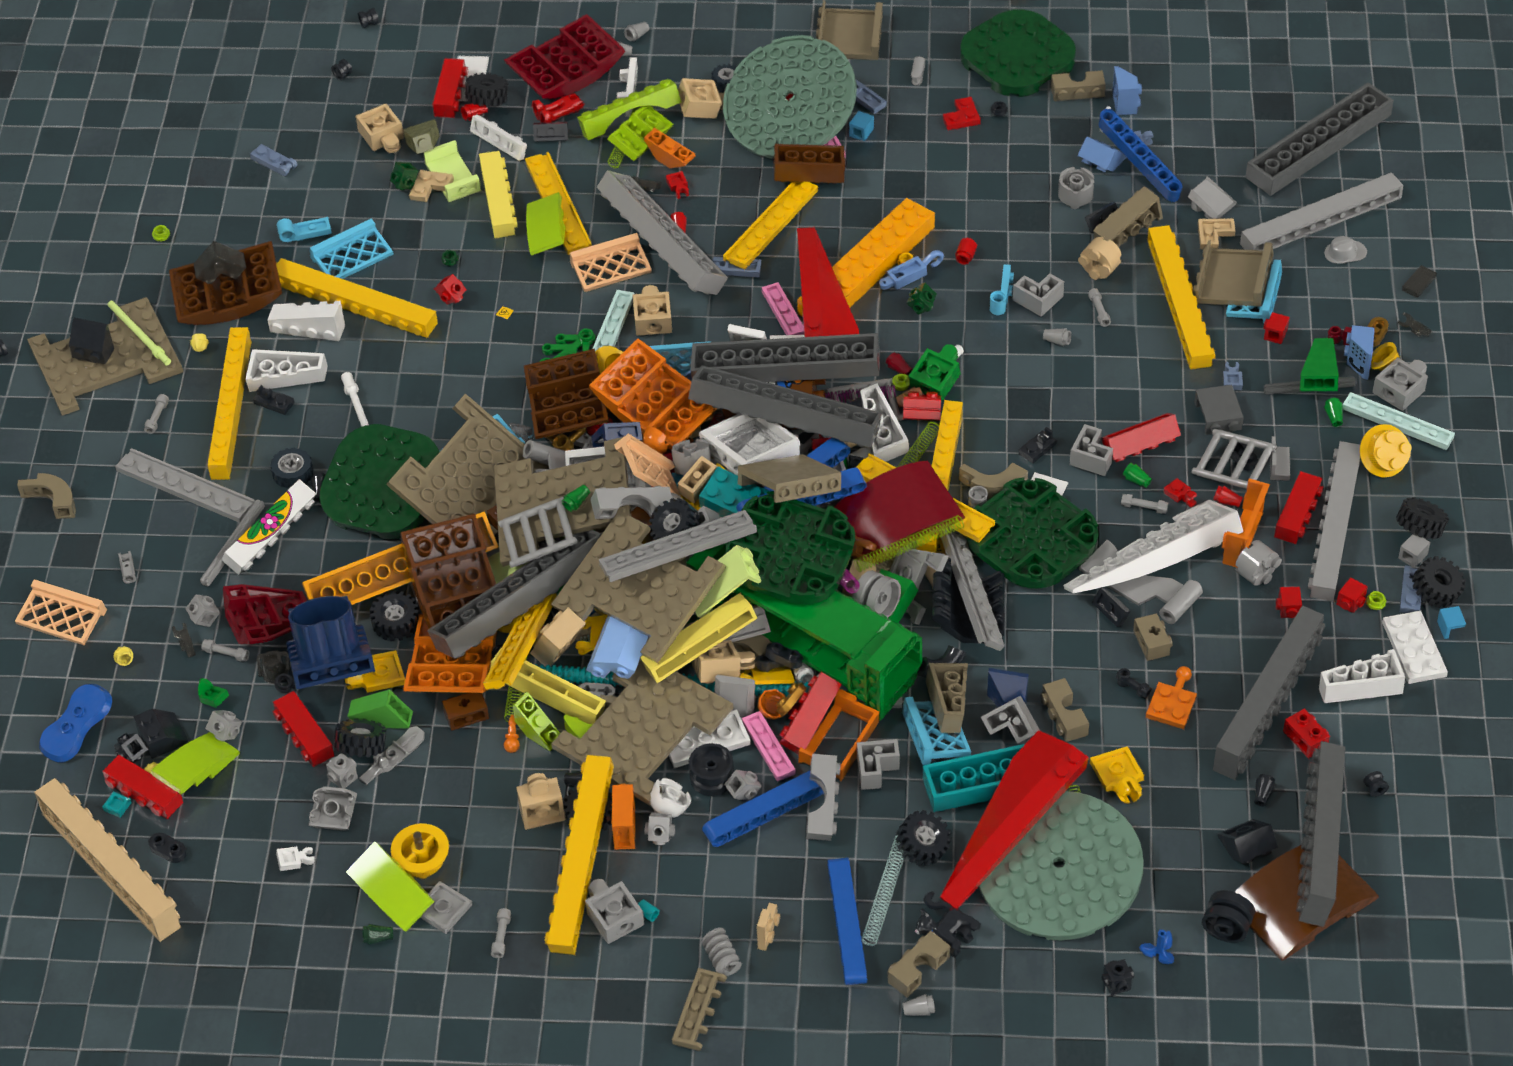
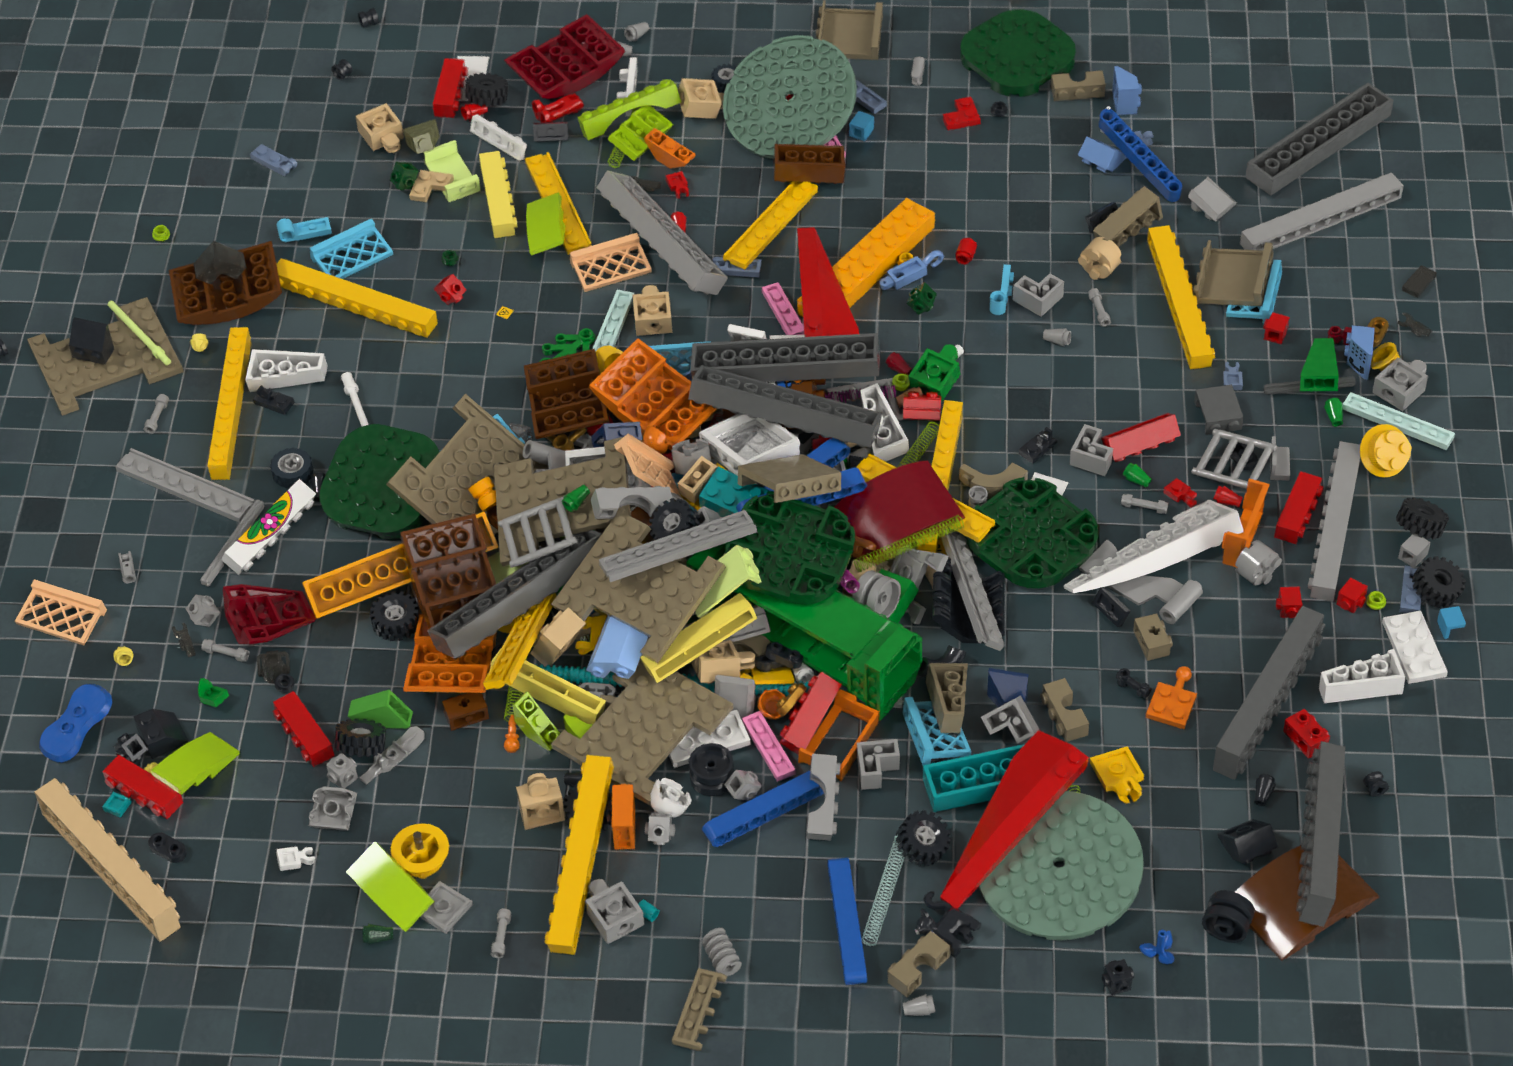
(53, 488): dark tan arch -> none
(223, 725): light grey brick -> none
(308, 320): white wedge -> none
(327, 642): dark blue hose -> none
(387, 674): yellow plate -> none
(484, 492): none -> light orange wheel
(768, 919): tan plate -> none
(1076, 187): light grey brick -> none
(1212, 228): tan plate -> none
(1345, 250): light grey piece -> none

